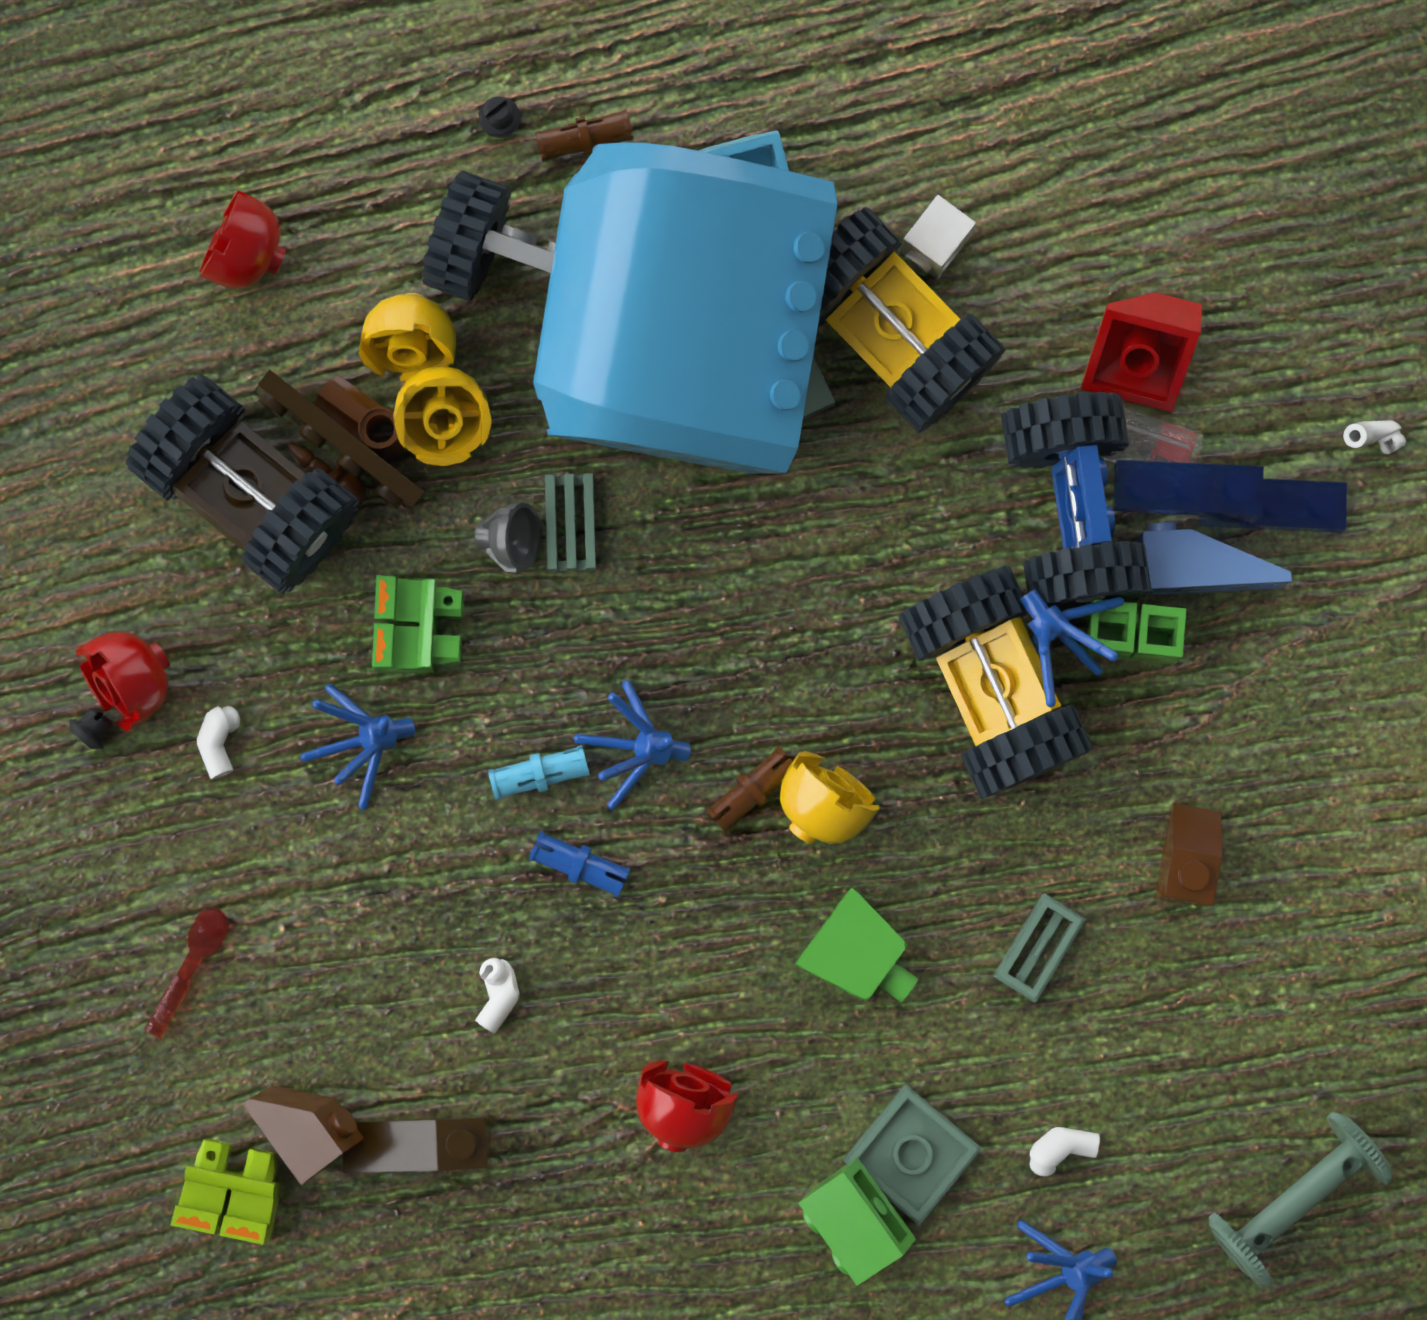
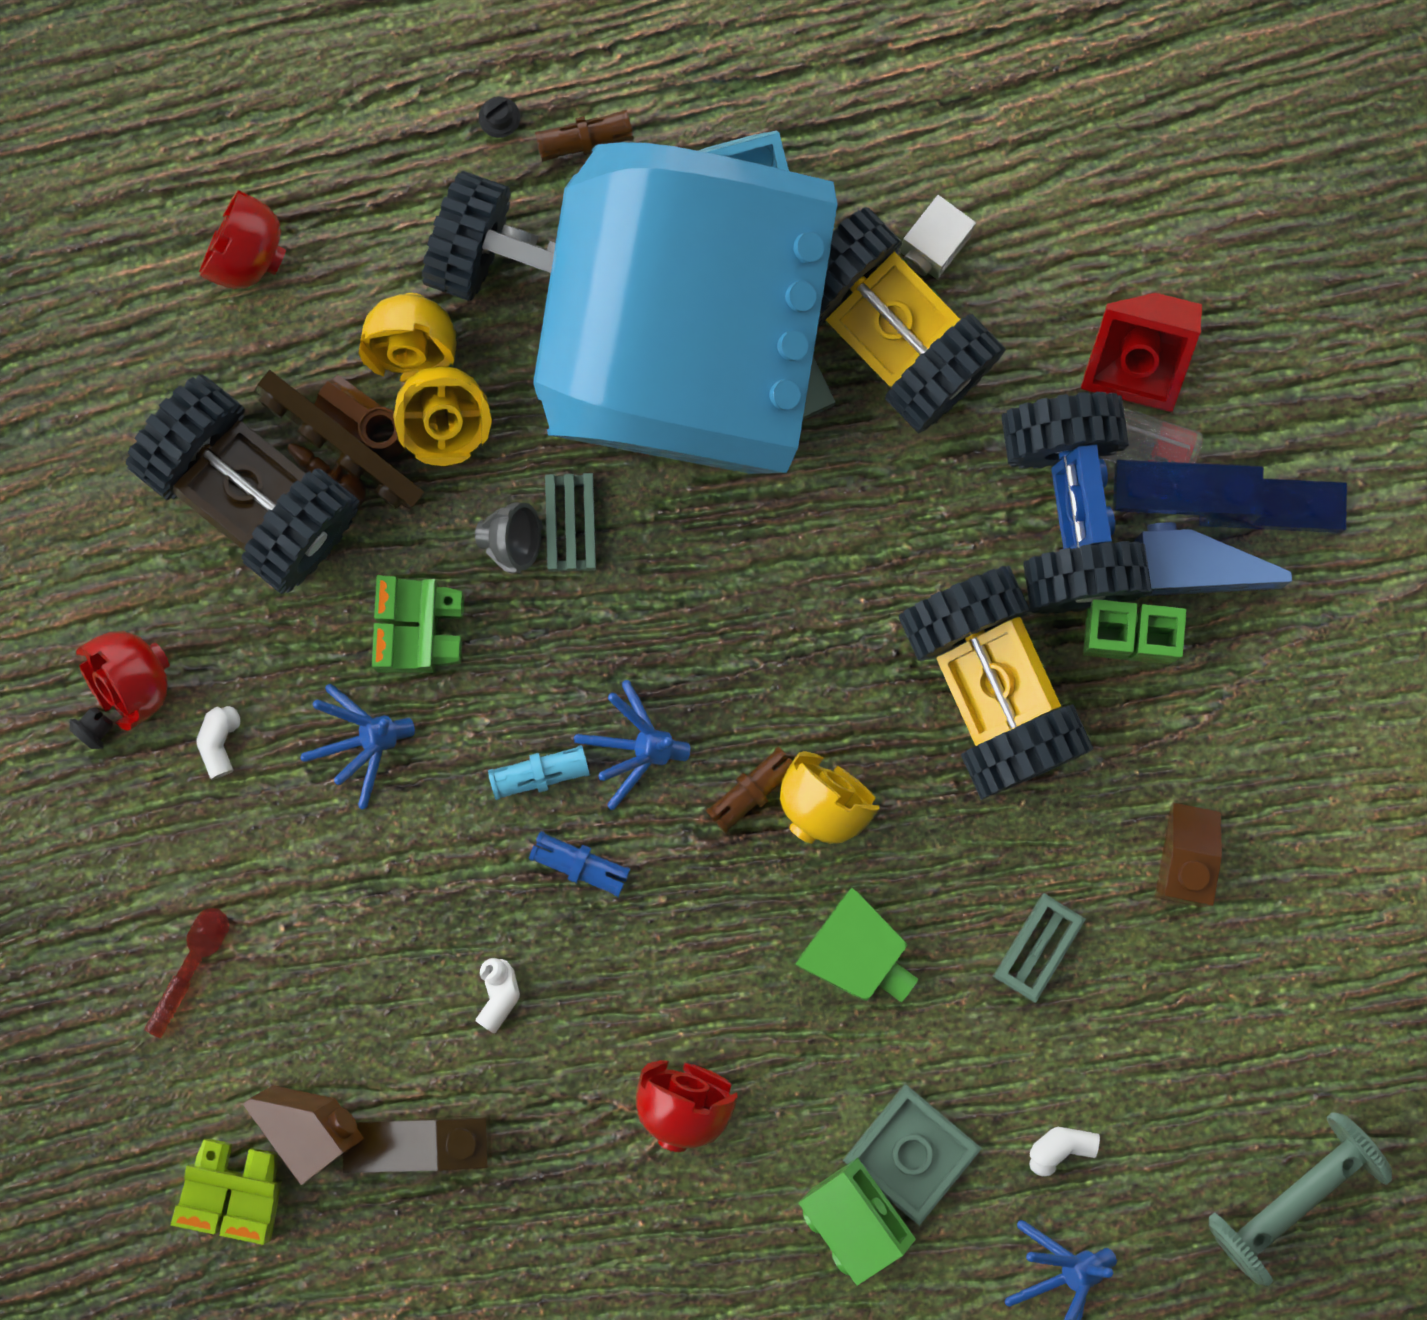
(1053, 624): blue plant -> none
(1368, 432): white arm -> none

